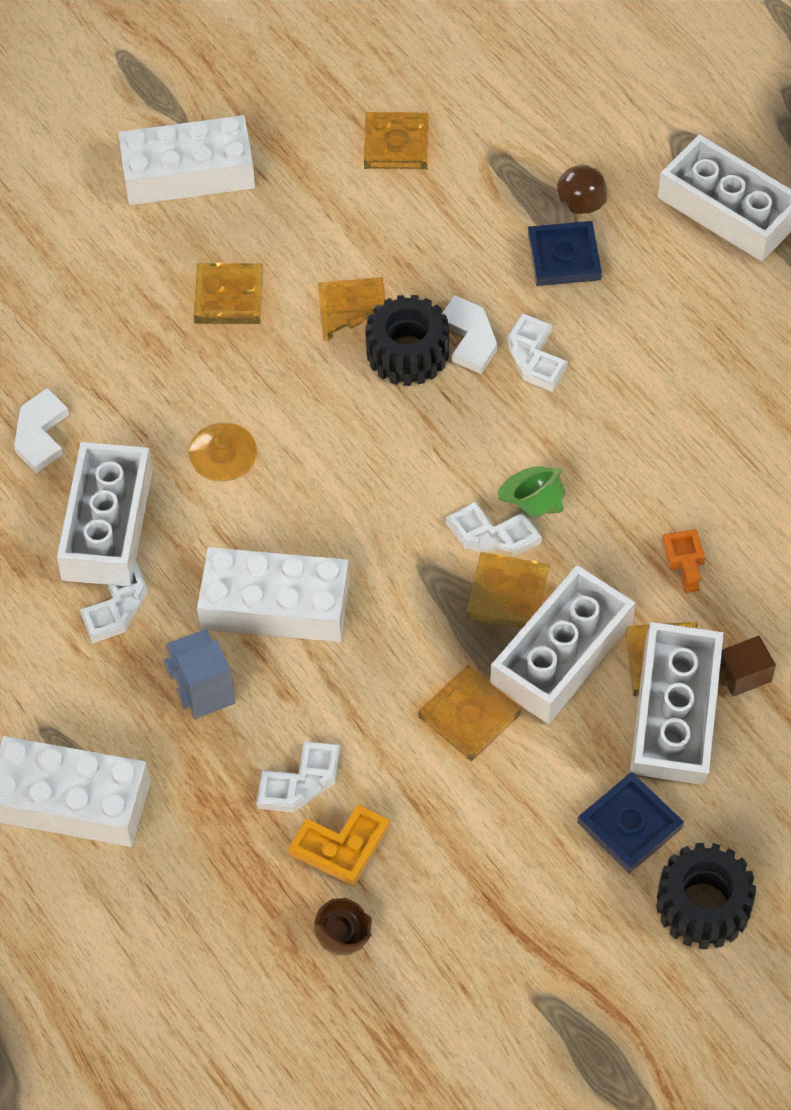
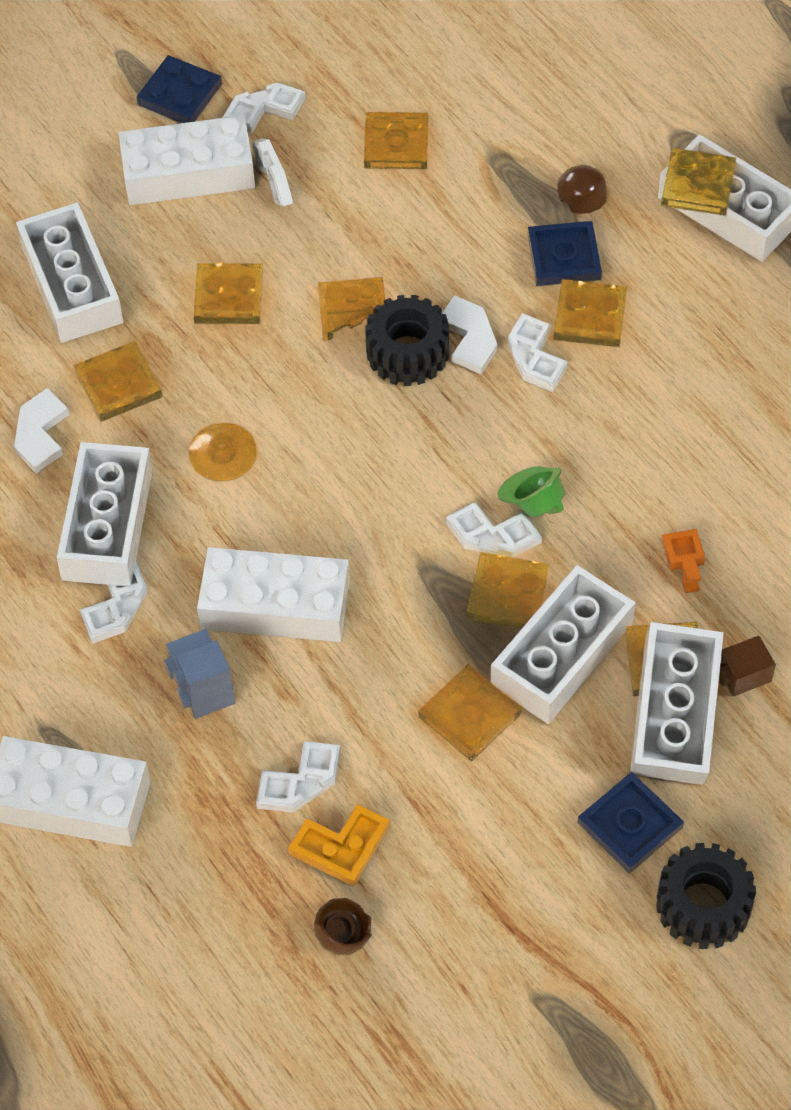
(69, 272): none -> white brick
(118, 381): none -> clear yellow plate
(179, 90): none -> dark blue plate
(270, 164): none -> white tile
(275, 99): none -> white tile
(590, 313): none -> clear yellow plate
(698, 181): none -> clear yellow plate

